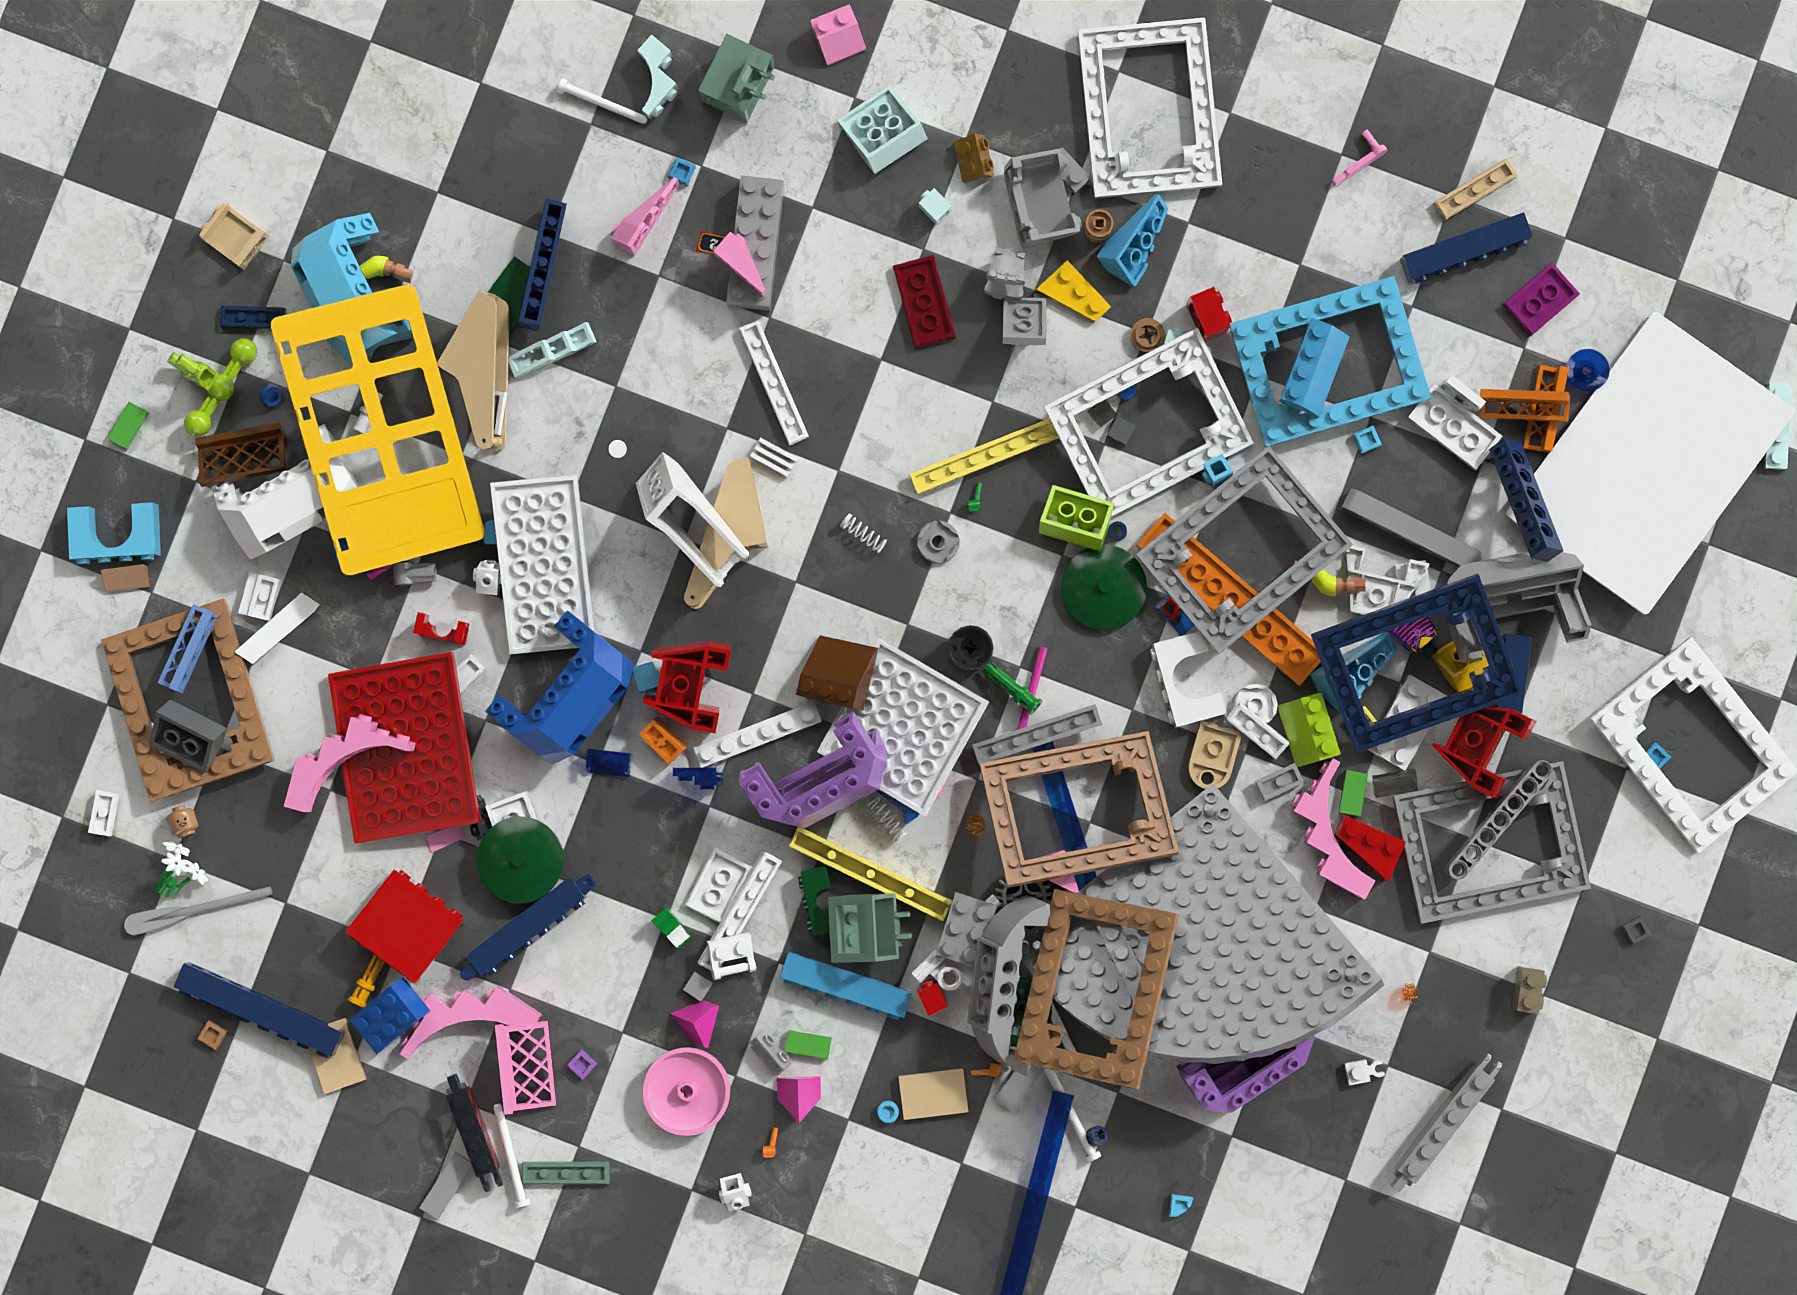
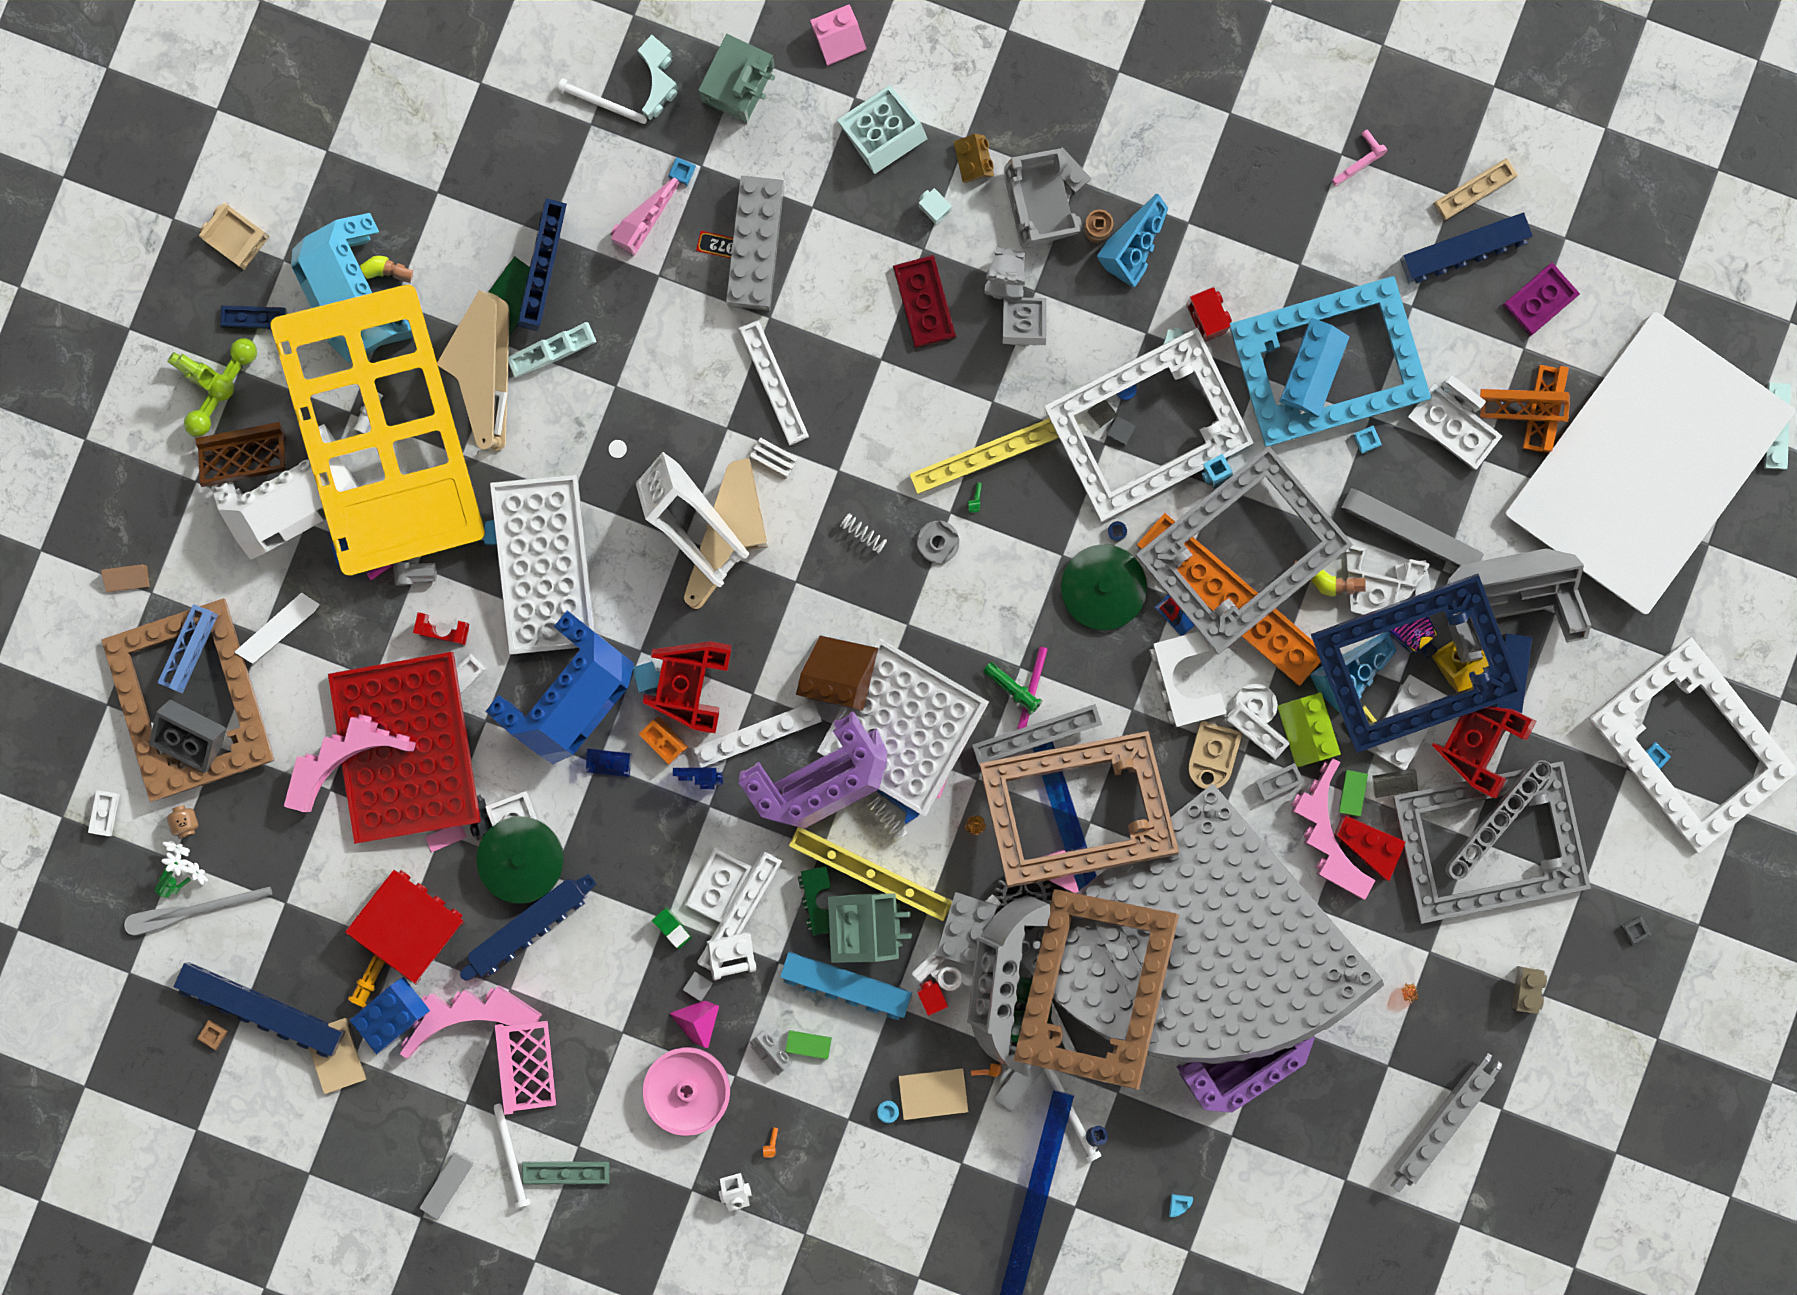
(128, 425): bright green tile -> none
(142, 543): medium azure arch -> none
(259, 596): white plate -> none
(270, 395): blue tile -> none
(473, 1131): black hinge -> none
(487, 577): white brick -> none
(582, 1064): medium lavender tile -> none
(737, 257): bright pink slope -> none
(799, 1094): dark pink slope -> none
(980, 656): pearl dark grey wheel -> none
(1072, 290): yellow wing -> none
(1076, 518): lime slope -> none
(1153, 327): medium nougat gear -> none
(1201, 161): white plate -> none
(1359, 1071): white plate -> none
(1526, 500): dark blue brick -> none
(1595, 363): clear blue dish -> none

